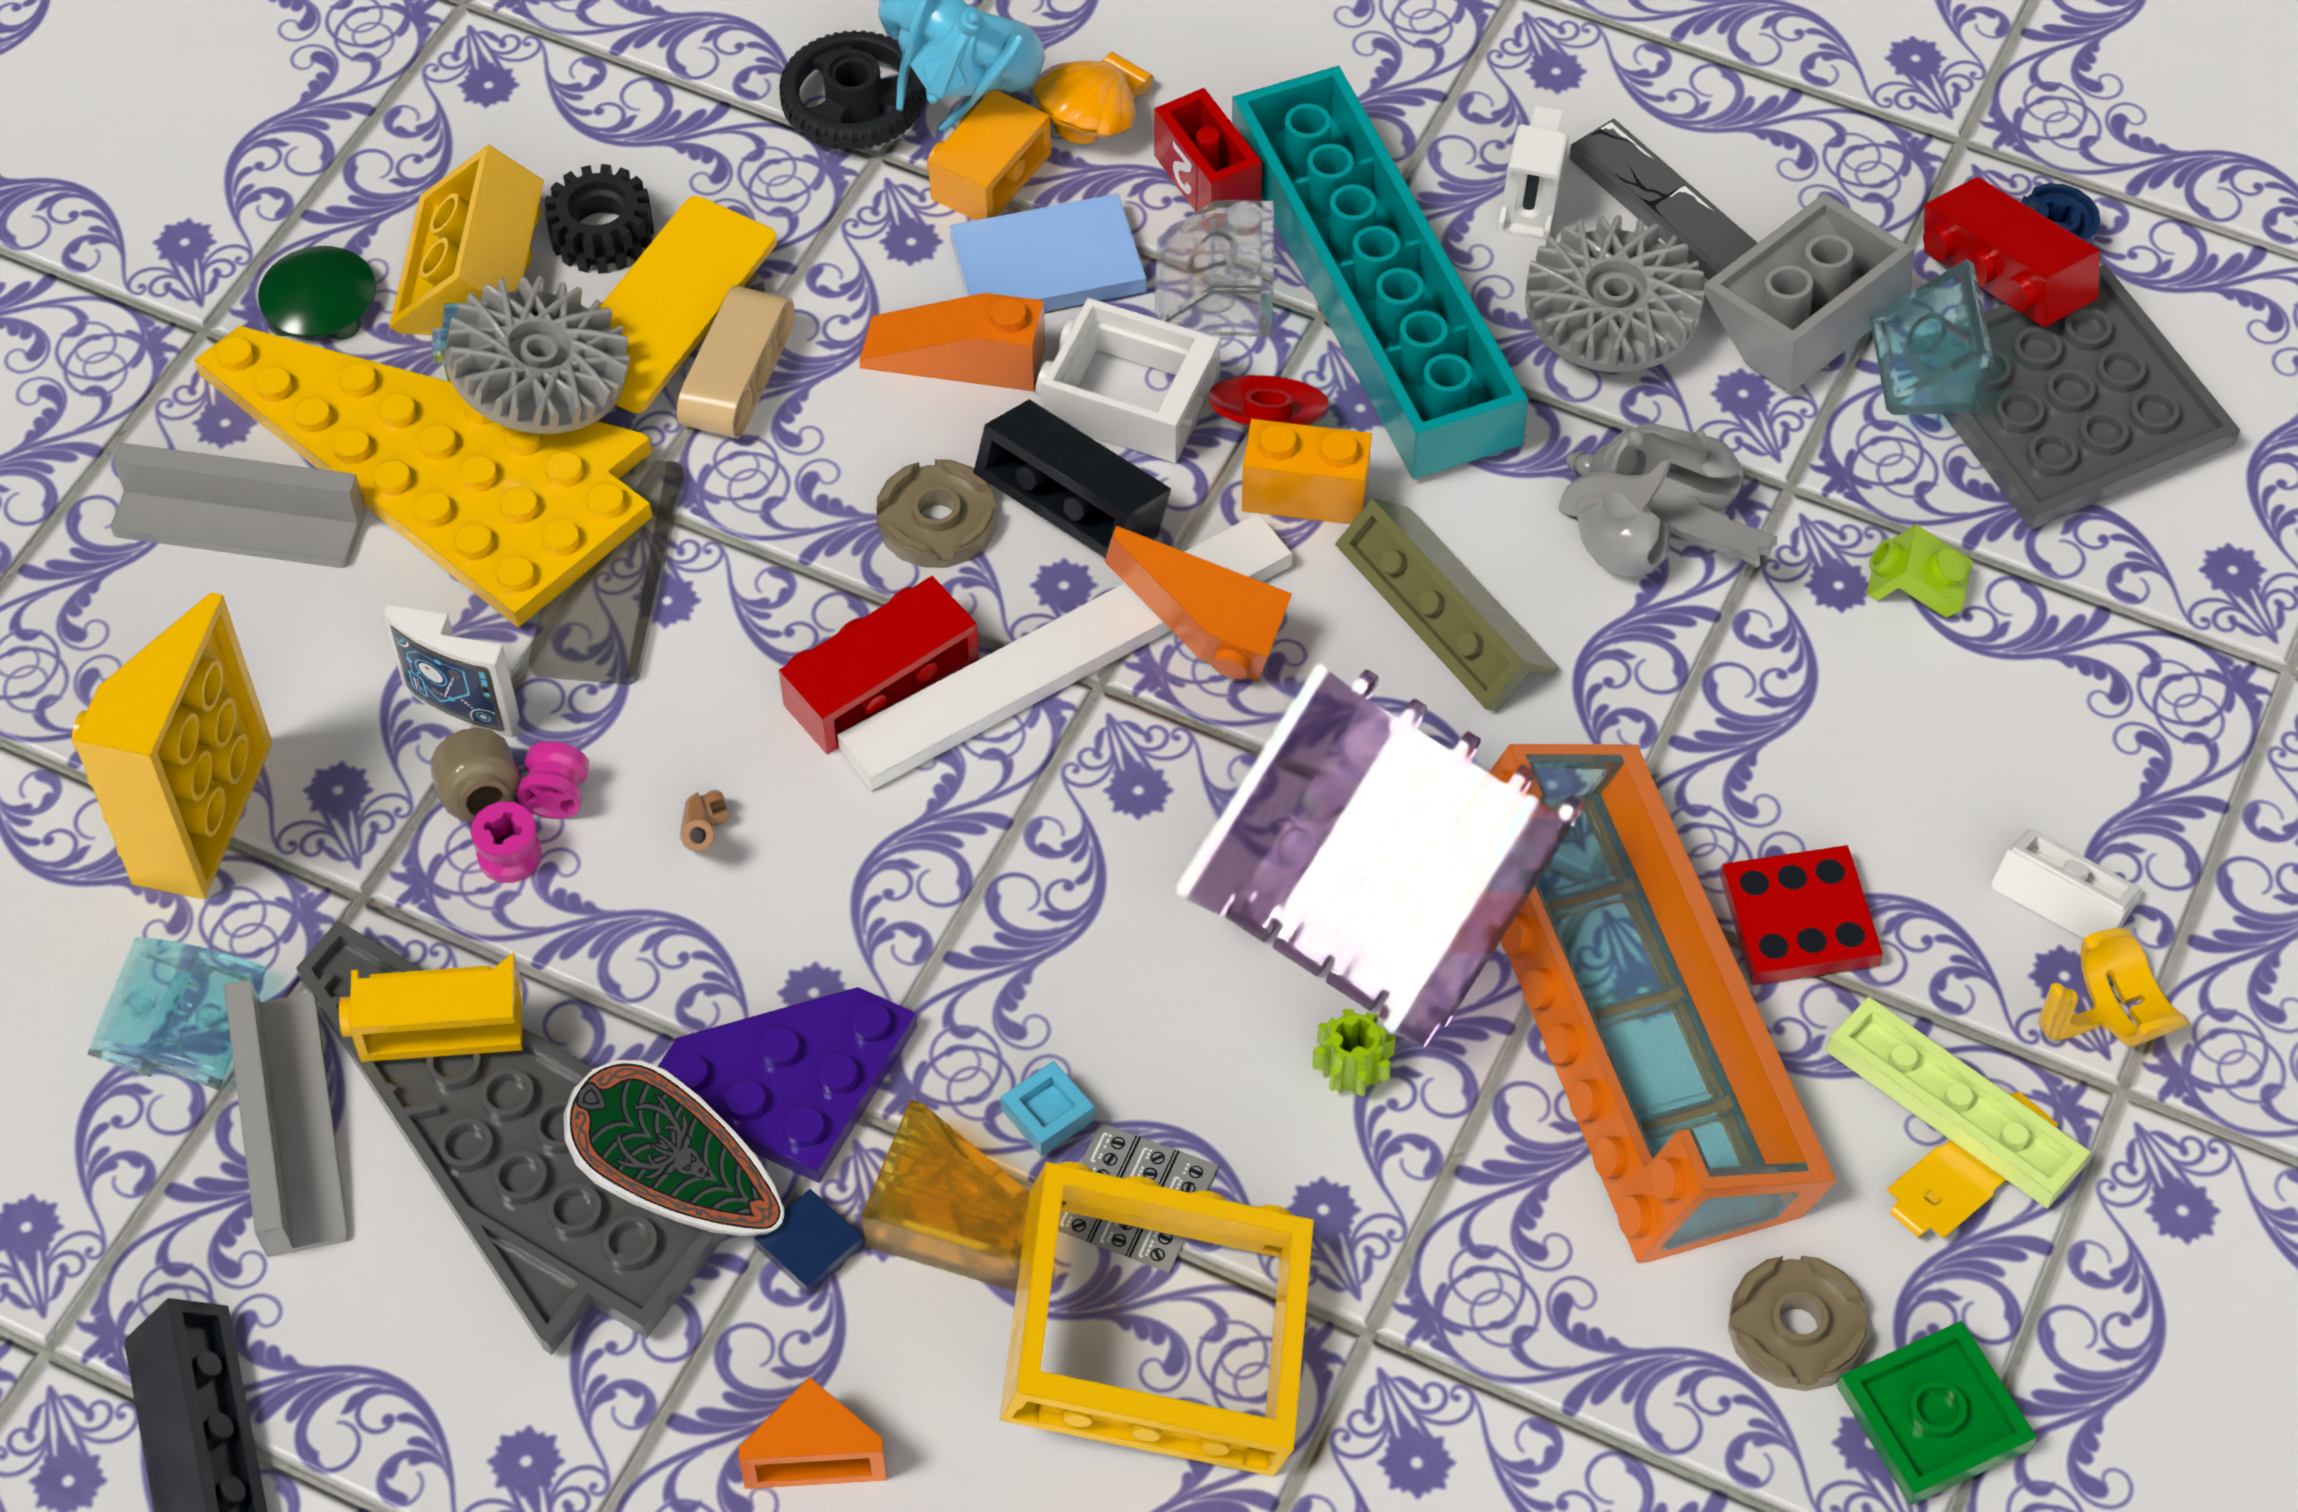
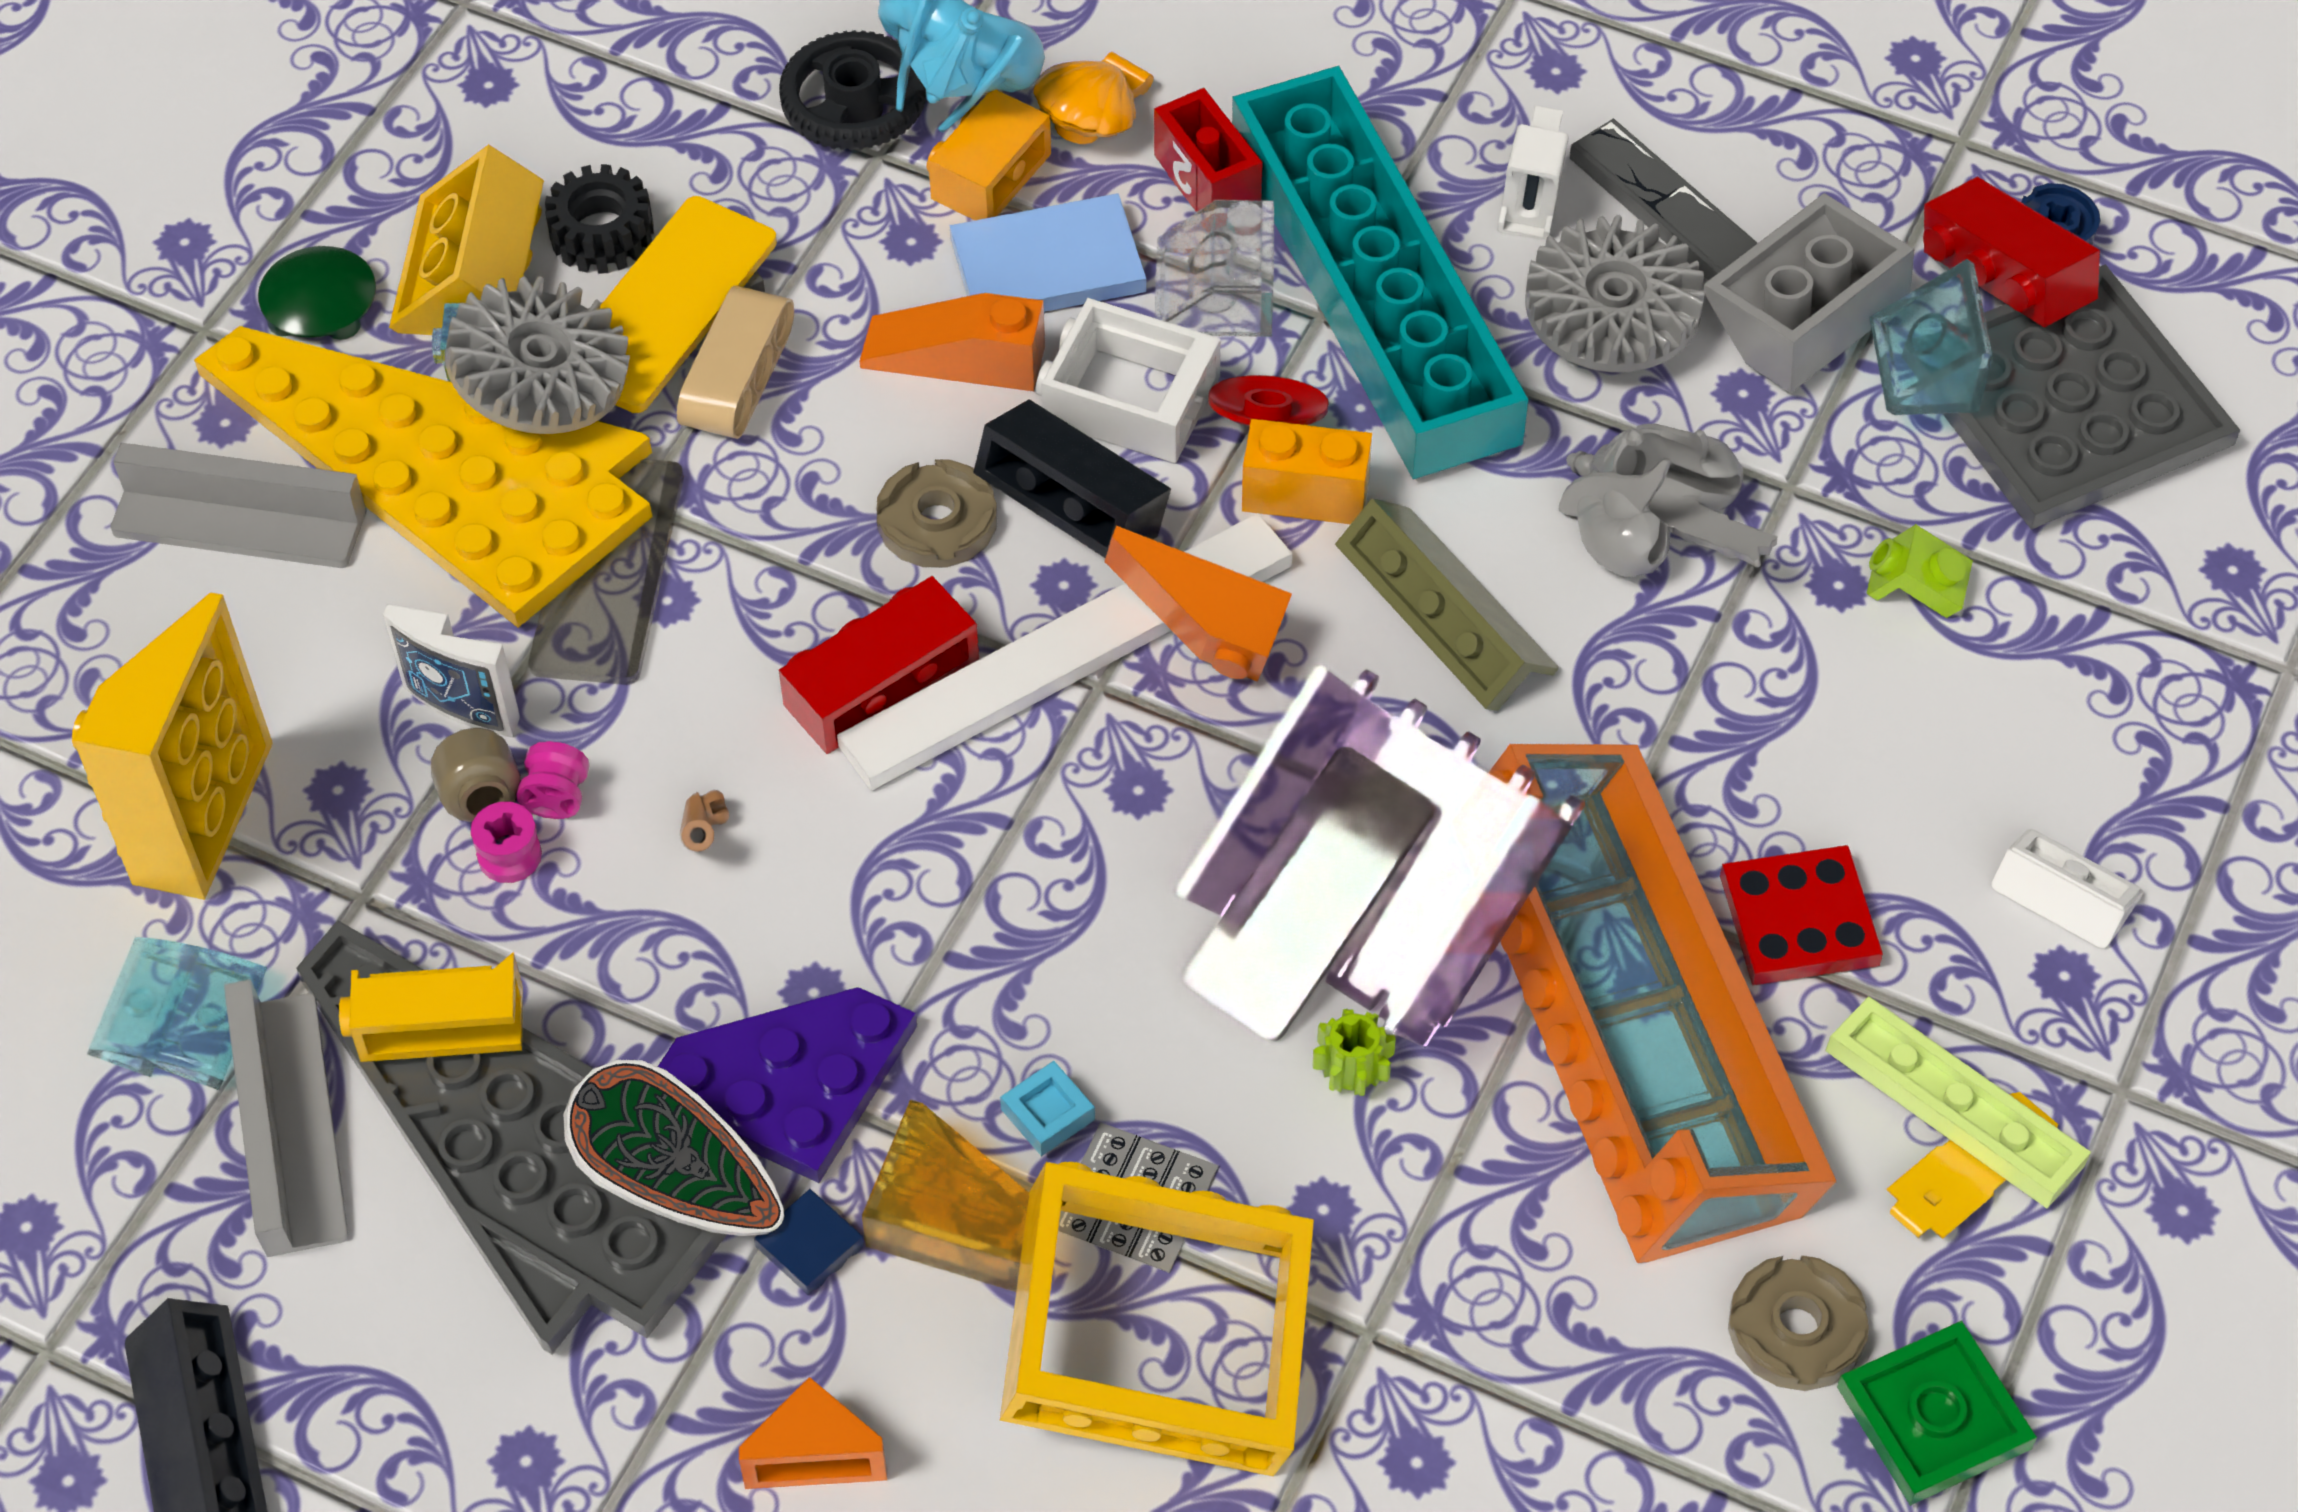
(1309, 893): none -> clear smoke piece
(2121, 958): yellow helmet -> none

